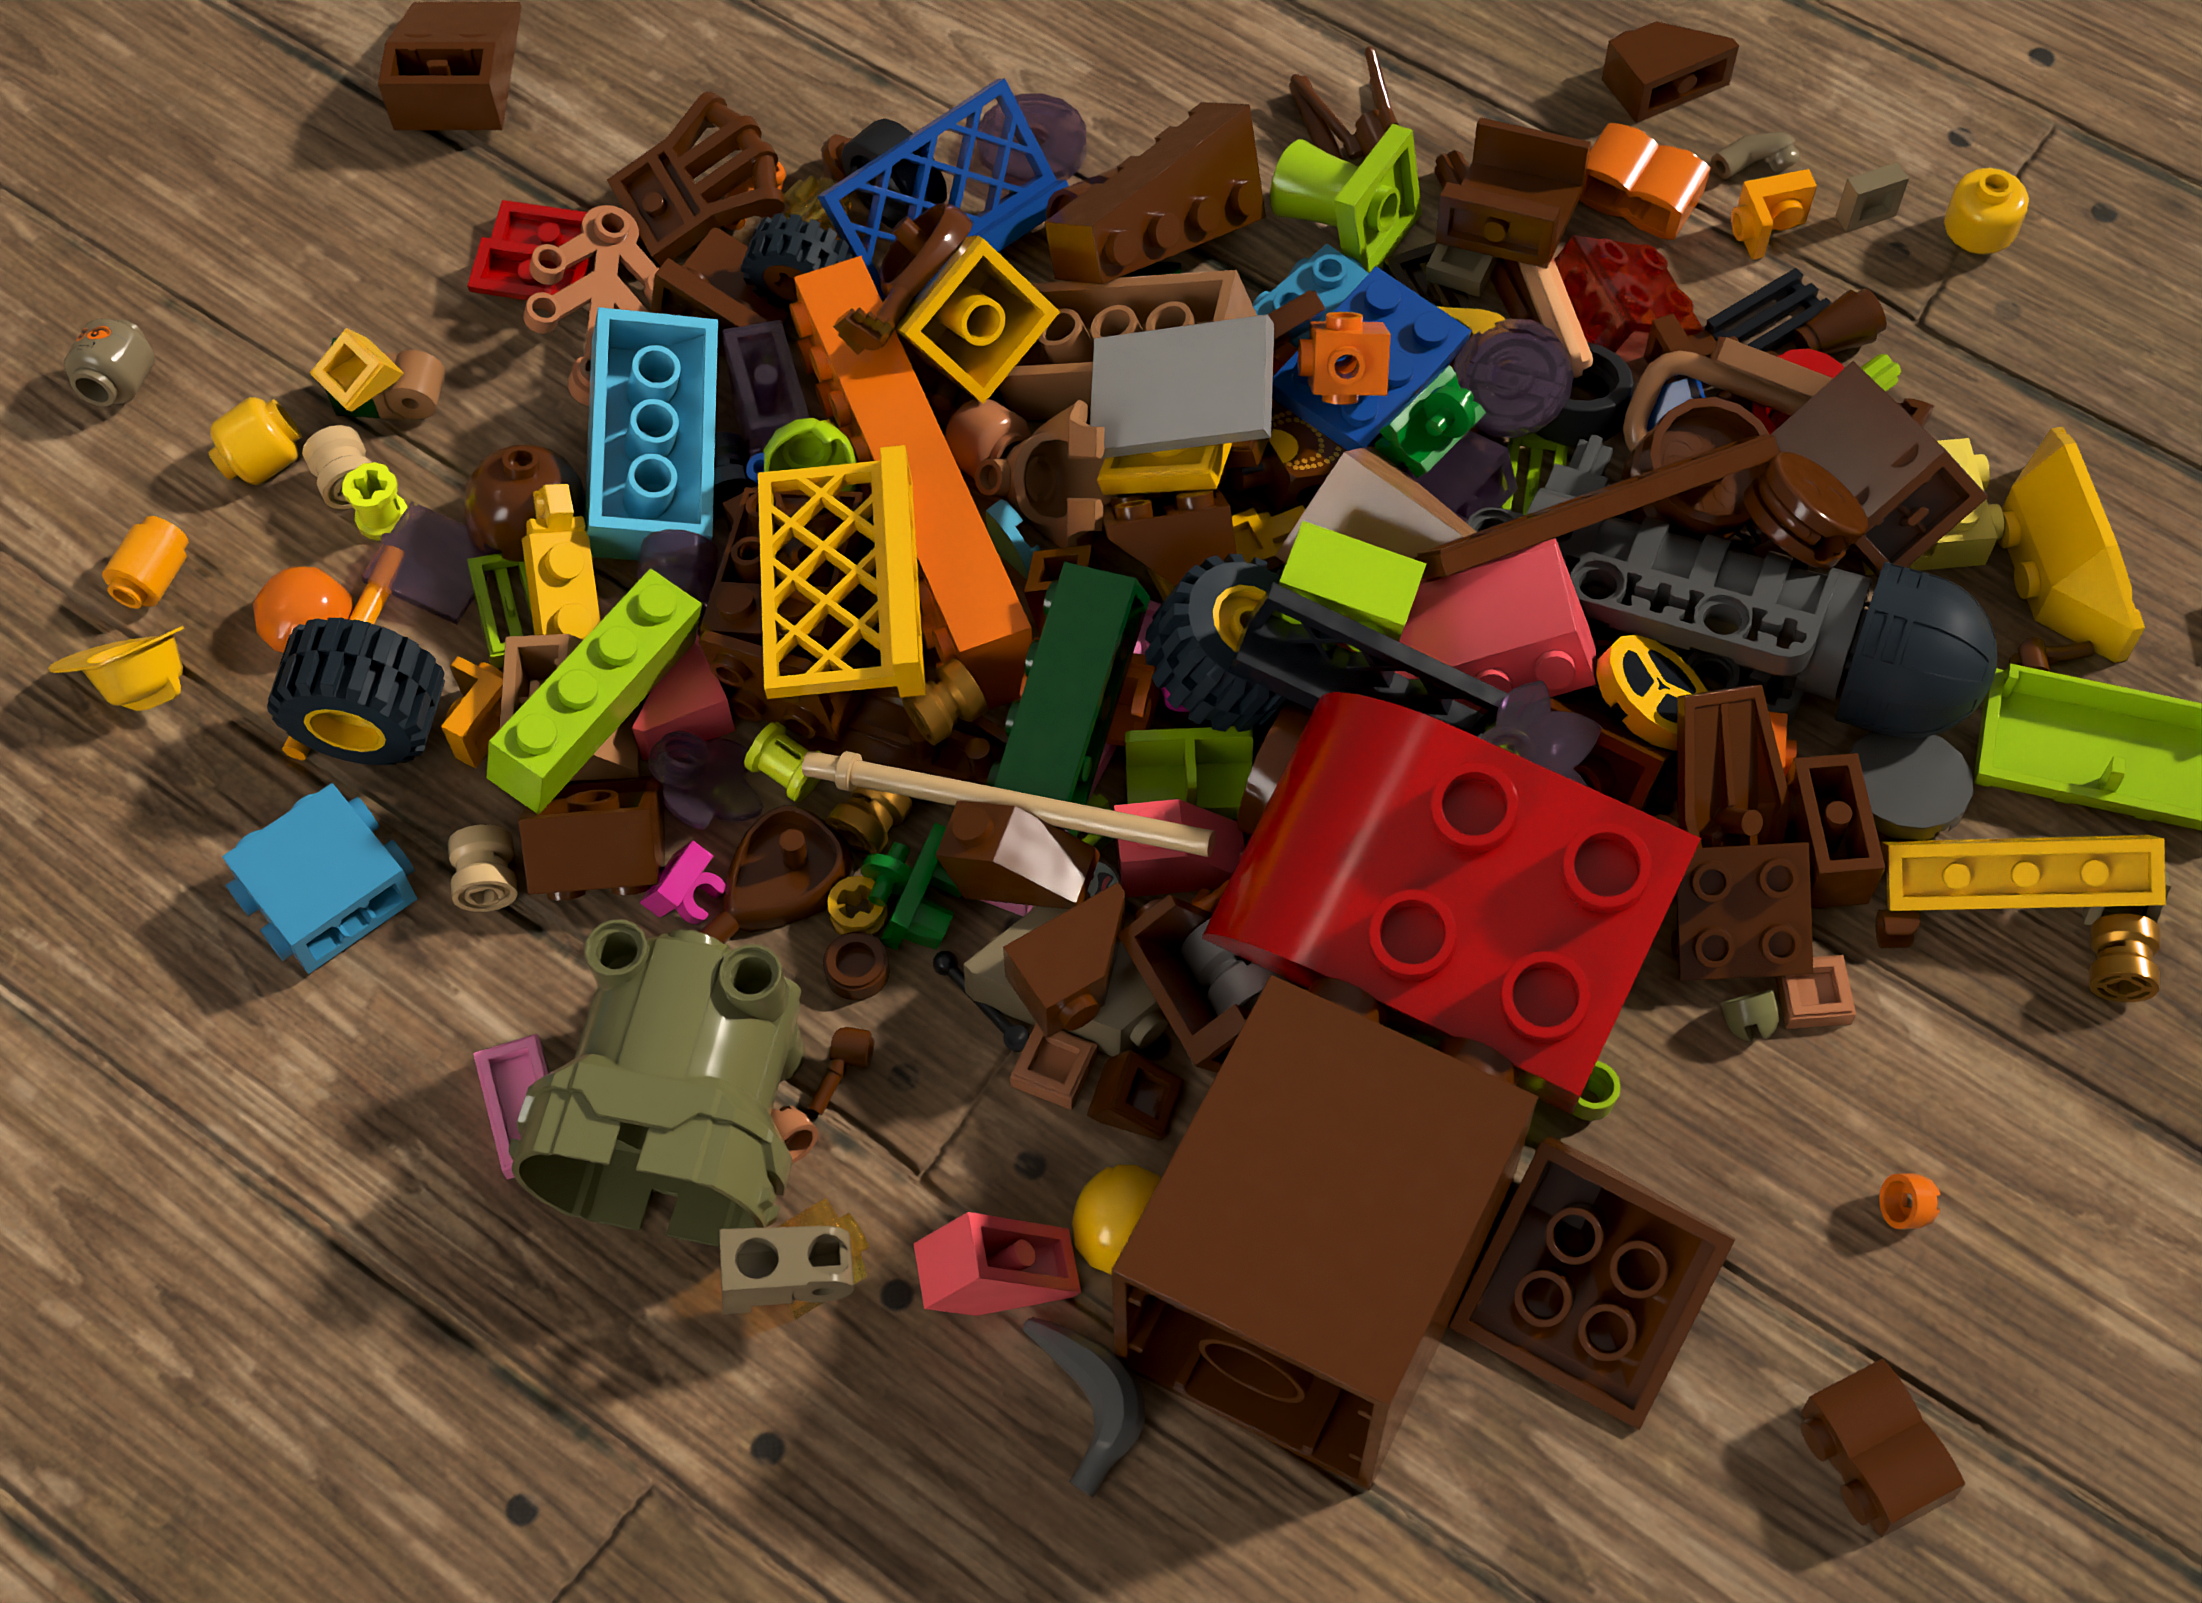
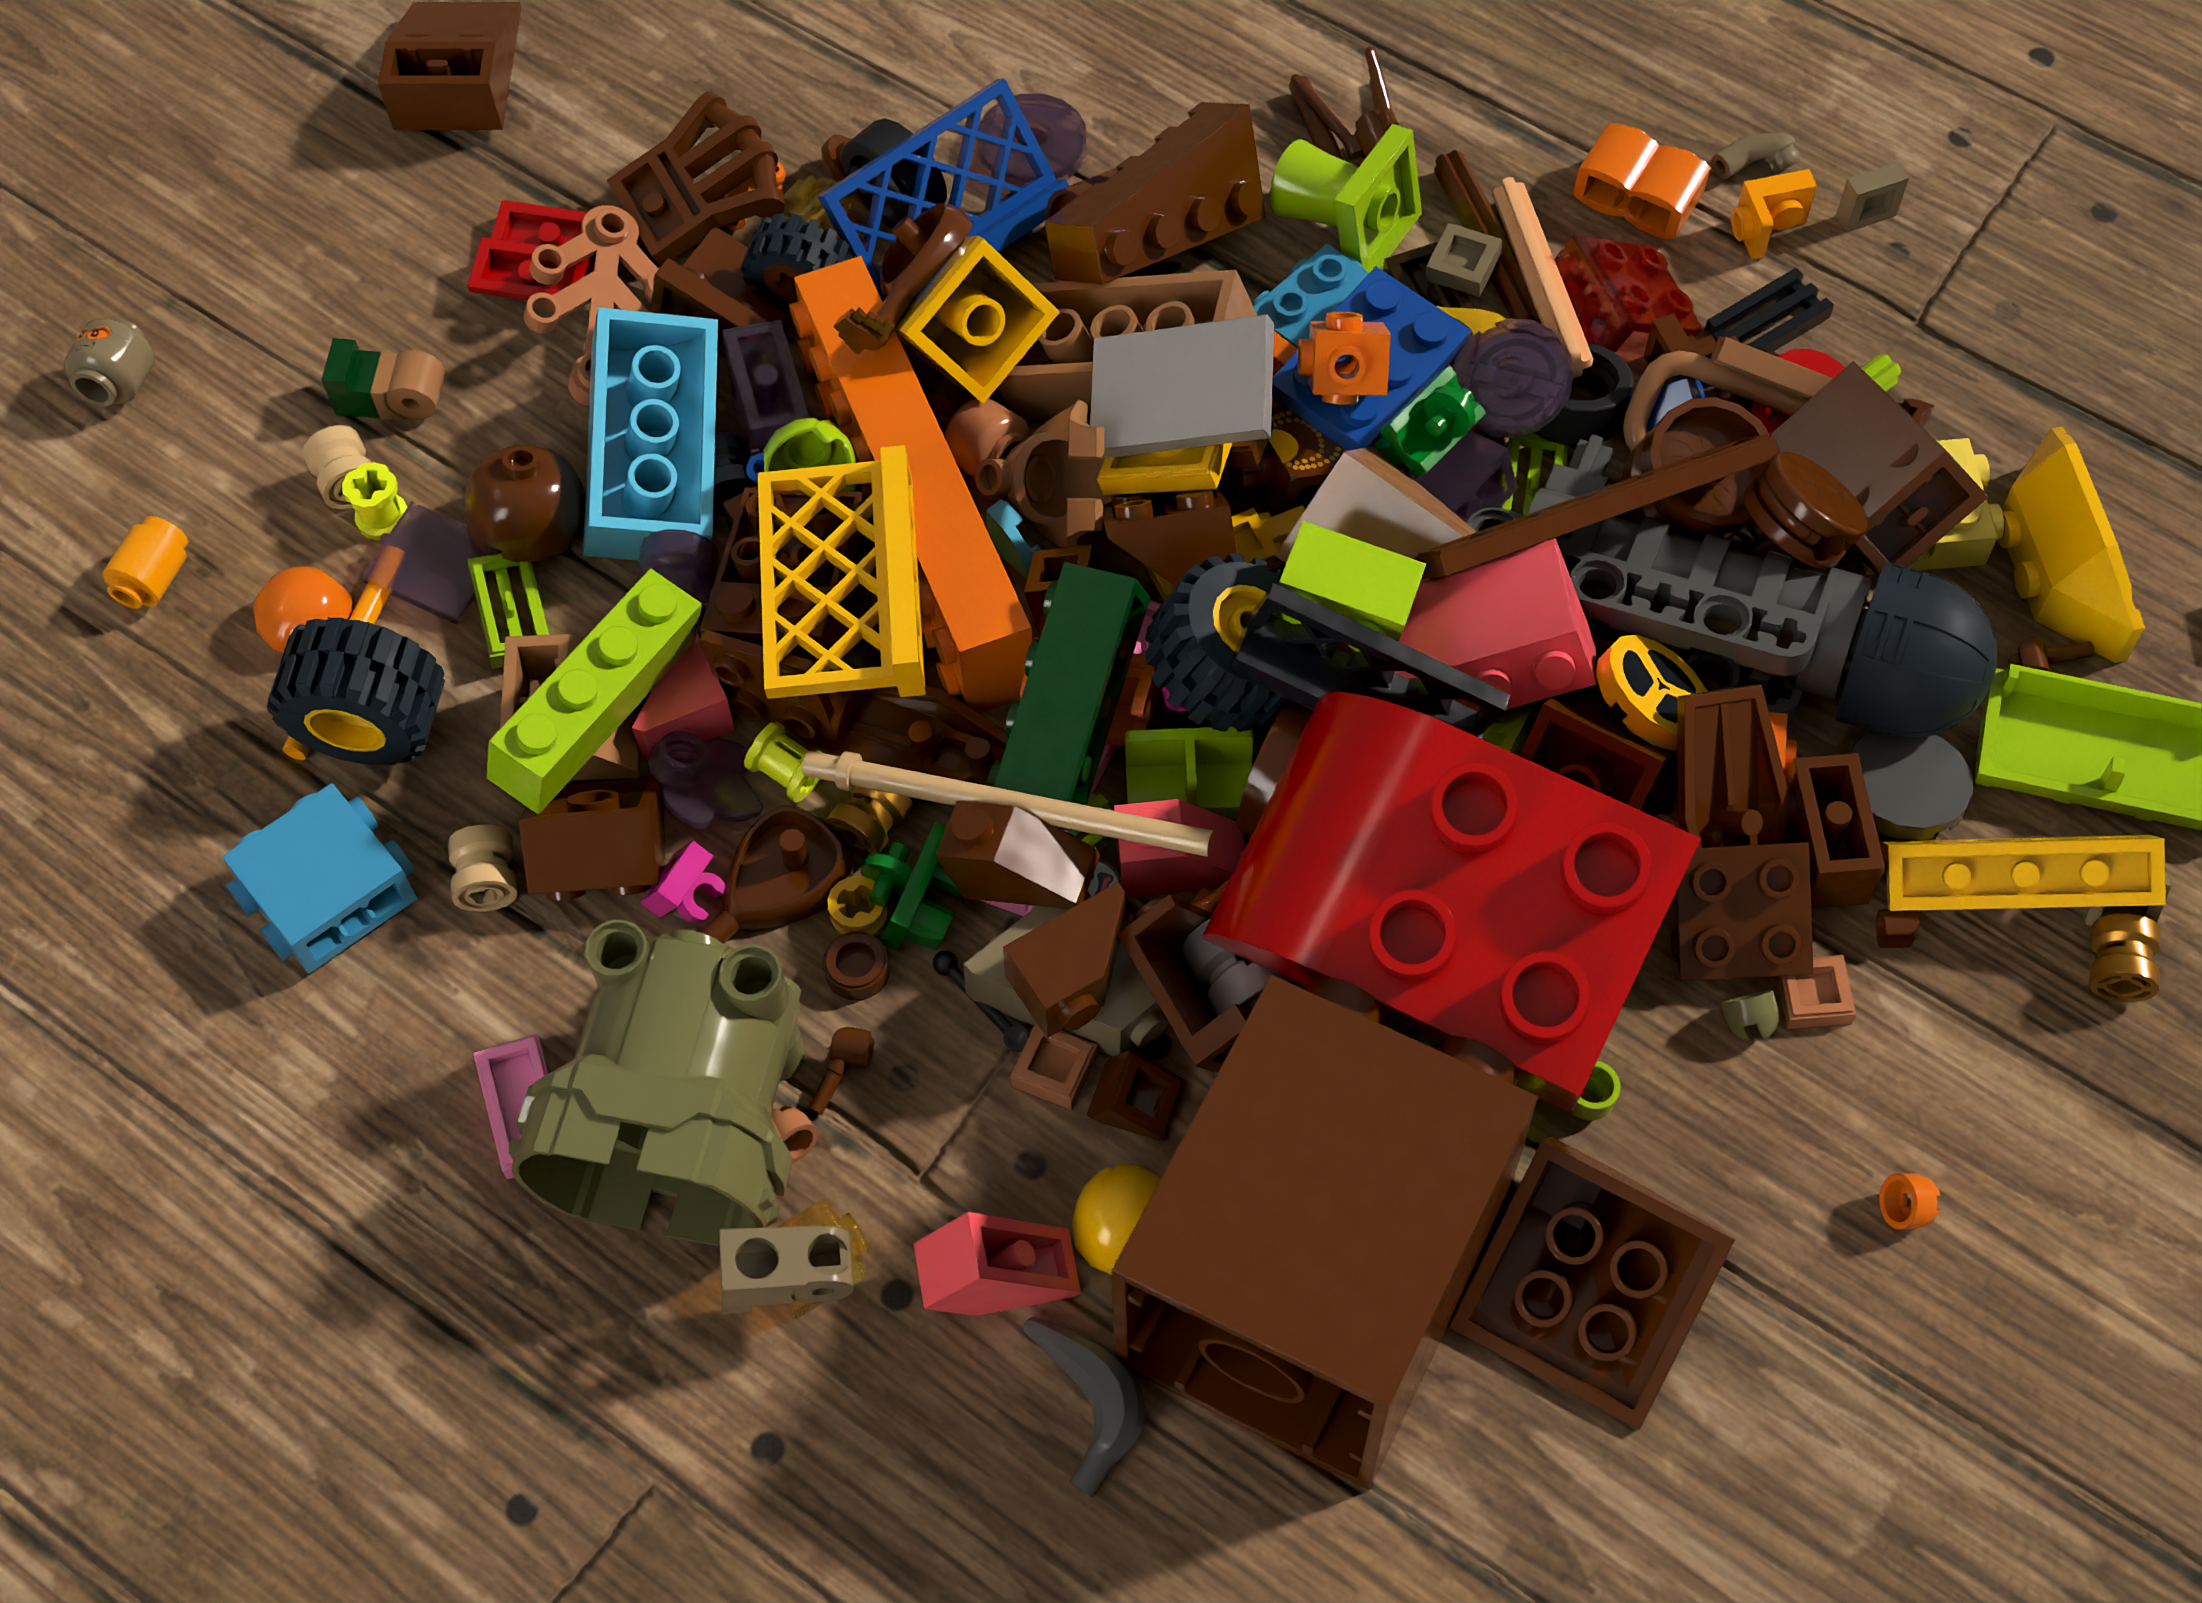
(131, 671): yellow piece -> none
(254, 441): yellow head -> none
(355, 370): yellow slope -> none
(476, 716): light orange bracket -> none
(559, 566): yellow hinge -> none
(950, 698): pearl gold wheel -> none
(1295, 317): reddish brown tile -> none
(1514, 193): reddish brown panel -> none
(1543, 737): plate -> none
(1666, 67): reddish brown slope -> none
(1844, 324): reddish brown cone -> none
(1881, 1448): reddish brown brick -> none
(1986, 211): yellow head -> none

